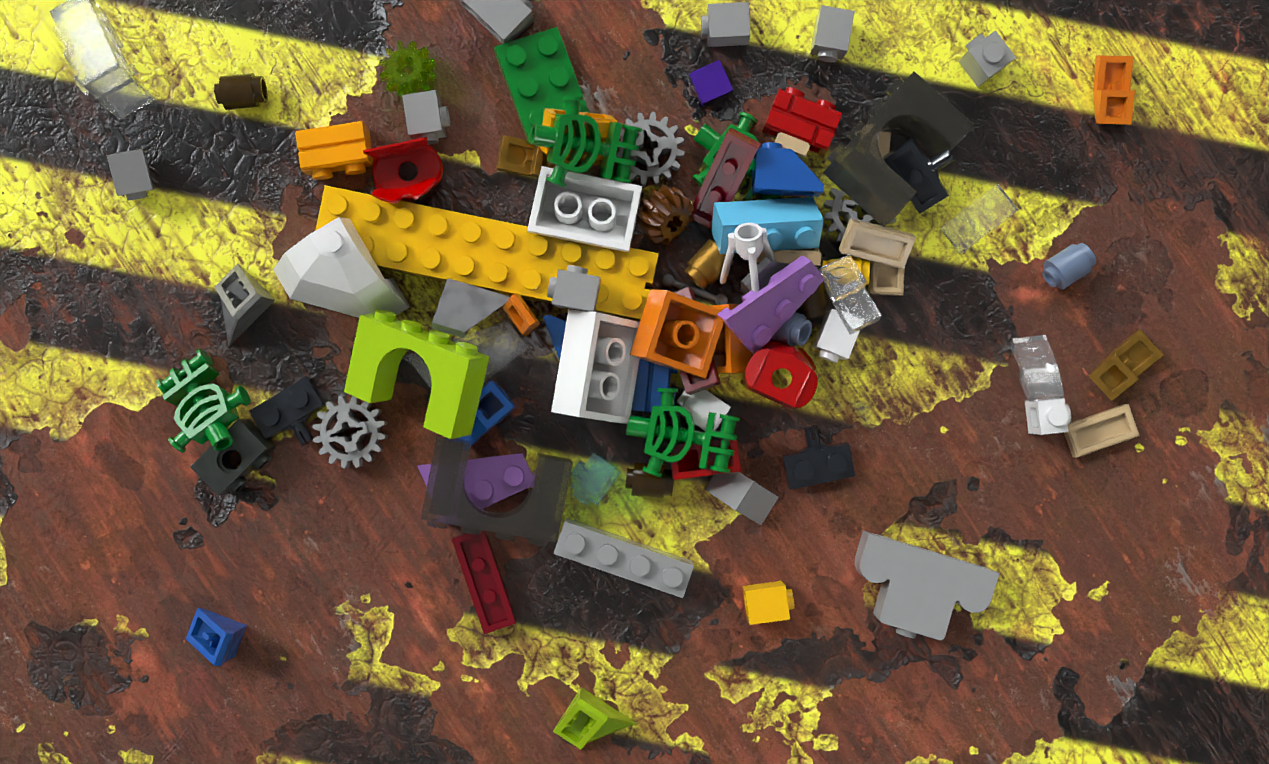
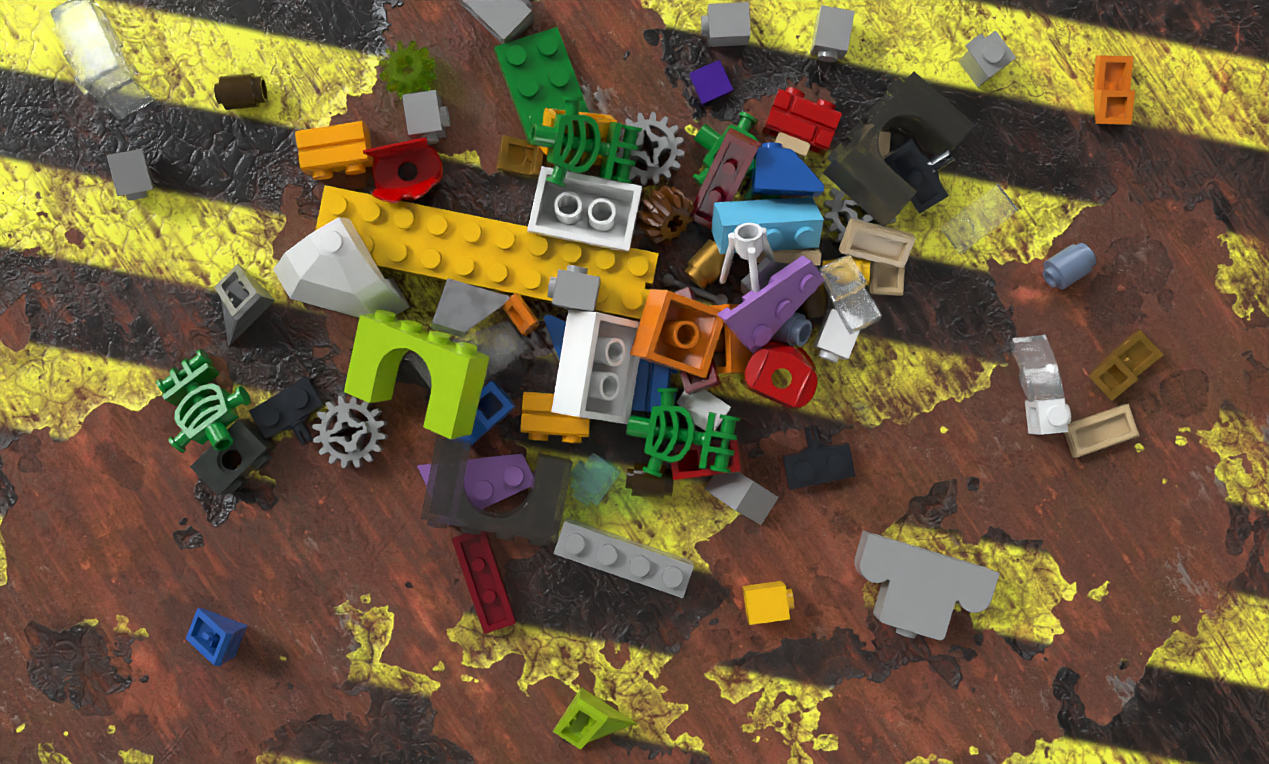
(541, 422): none -> light orange brick

